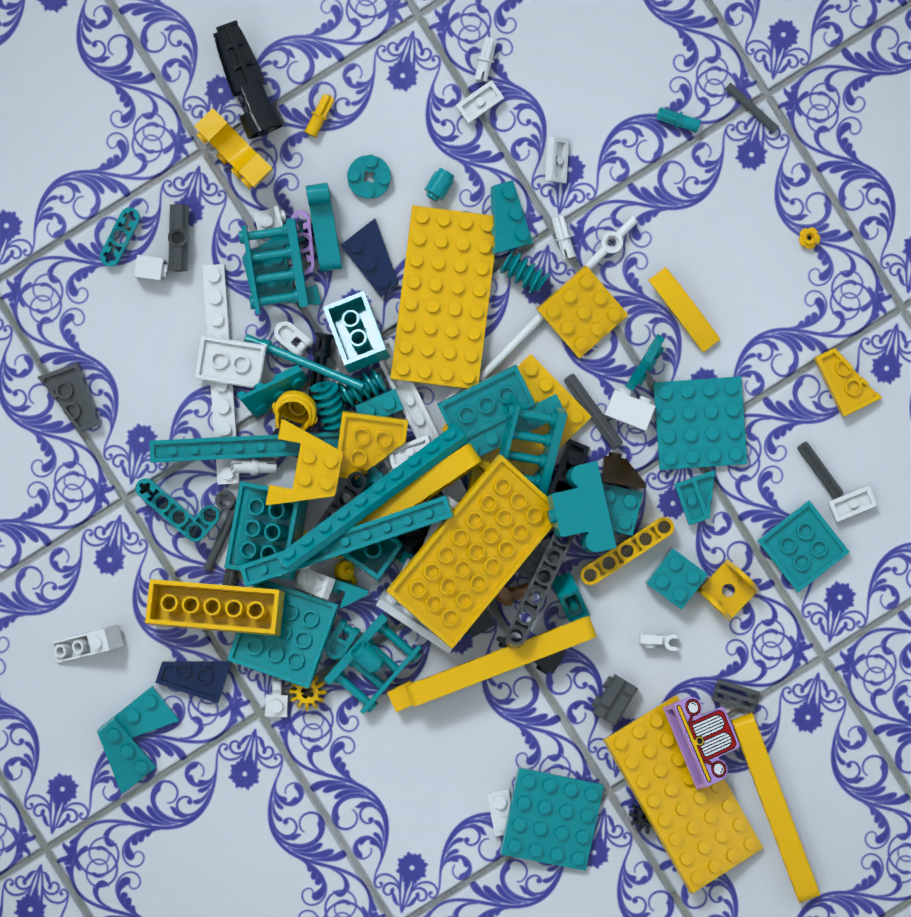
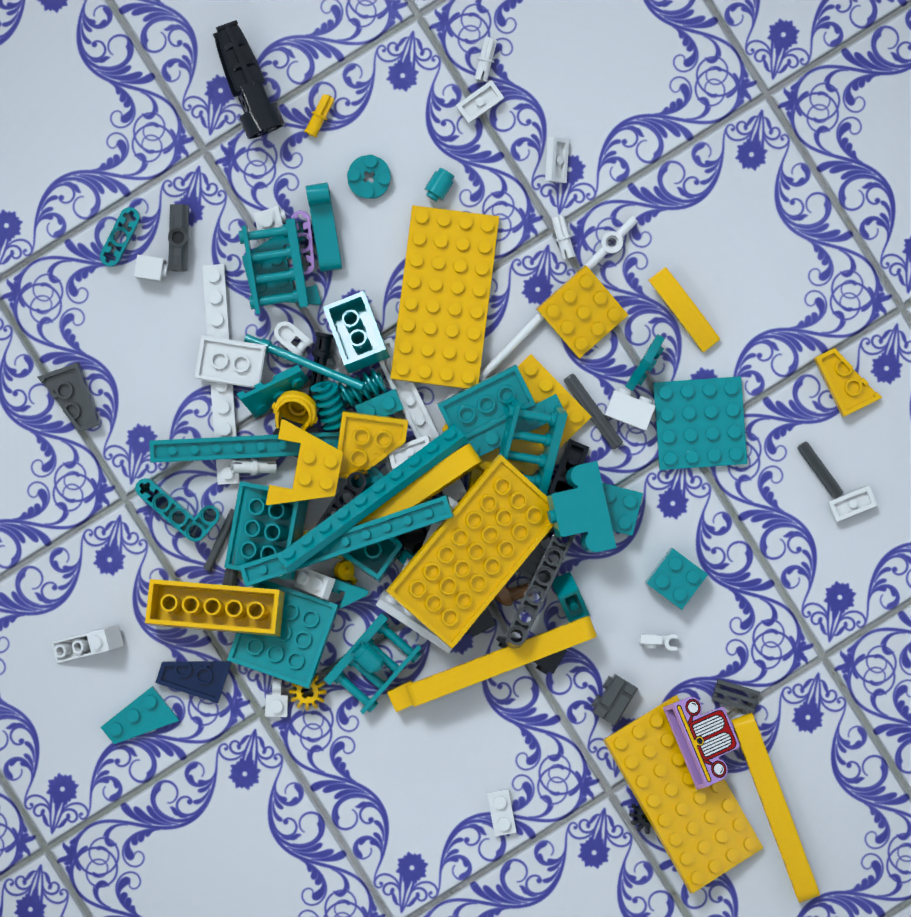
(124, 755): teal wing -> none
(231, 500): dark grey bush -> none
(233, 149): yellow brick -> none
(336, 646): teal plate -> none
(371, 257): dark blue wing -> none
(510, 225): teal wing -> none
(523, 272): teal piece -> none
(551, 819): teal plate -> none
(620, 471): dark brown slope -> none
(633, 541): yellow beam -> none
(678, 119): teal axle -> none
(696, 496): teal wing -> none
(743, 589): yellow hose -> none
(751, 107): dark grey bar -> none
(803, 546): teal plate -> none
(815, 238): yellow plate -> none

